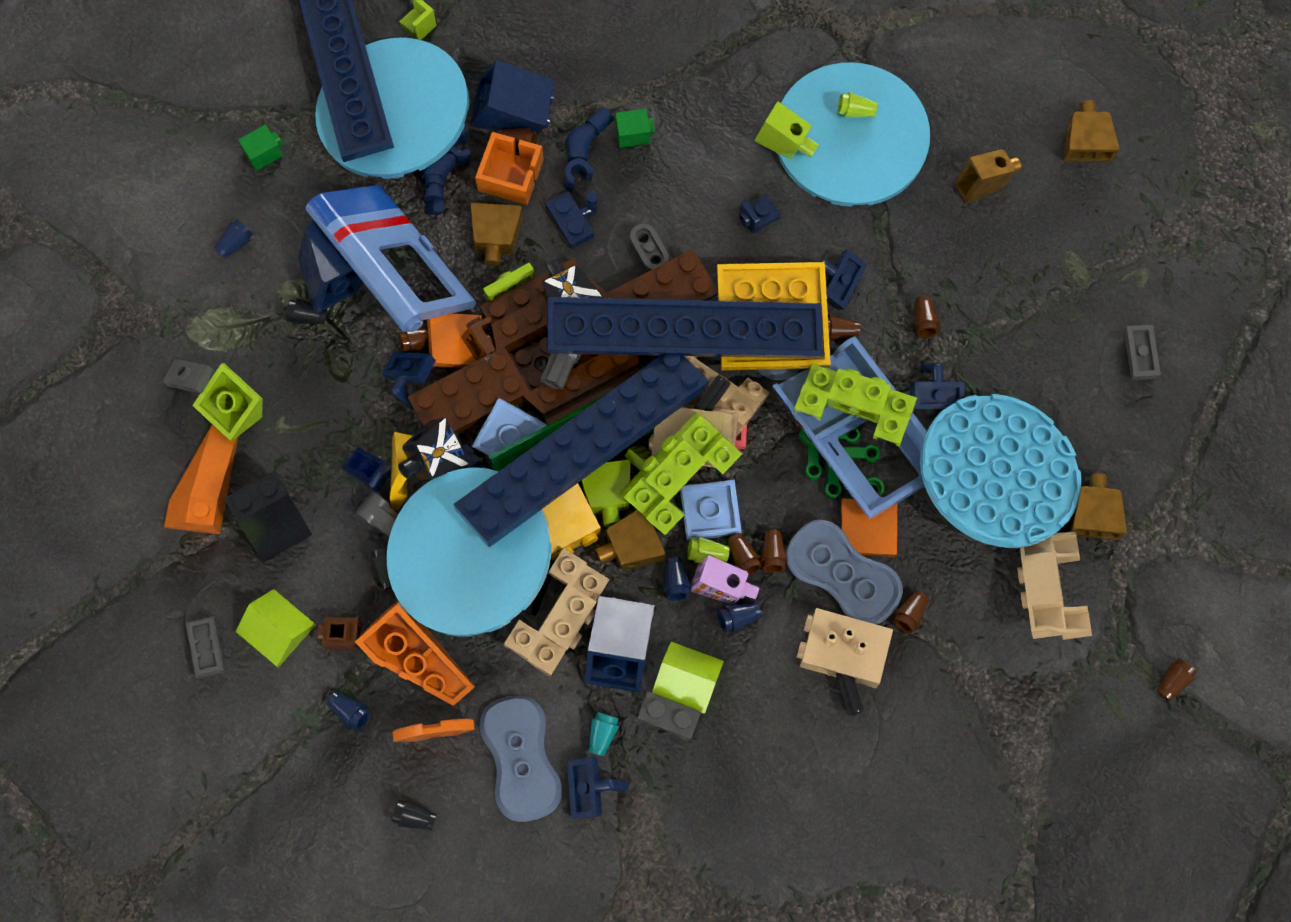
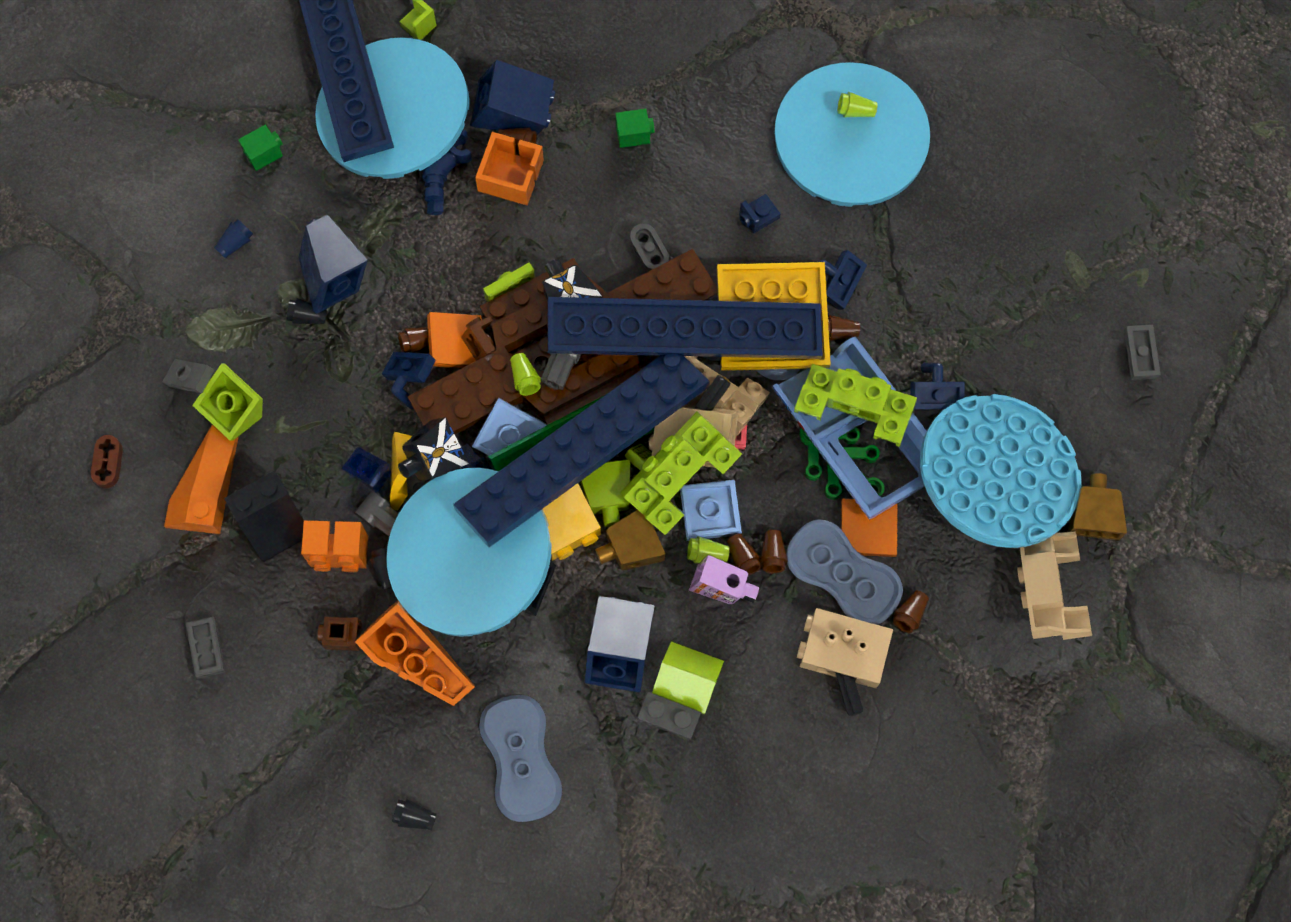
(100, 461): none -> copper beam
(274, 627): lime slope -> none
(343, 549): none -> orange piece
(351, 712): dark blue cone -> none
(363, 224): medium blue piece -> none
(444, 728): orange tile -> none
(495, 230): pearl gold torso -> none
(524, 375): none -> lime cone
(570, 611): tan bracket -> none
(571, 219): dark blue plate -> none
(578, 144): dark blue piece -> none
(586, 787): dark blue plate -> none
(602, 733): teal cone -> none
(676, 580): dark blue cone -> none
(738, 615): dark blue cone -> none
(786, 133): lime torso -> none
(926, 320): reddish brown cone -> none
(986, 174): pearl gold torso -> none
(1090, 135): pearl gold torso -> none
(1176, 679): reddish brown cone -> none

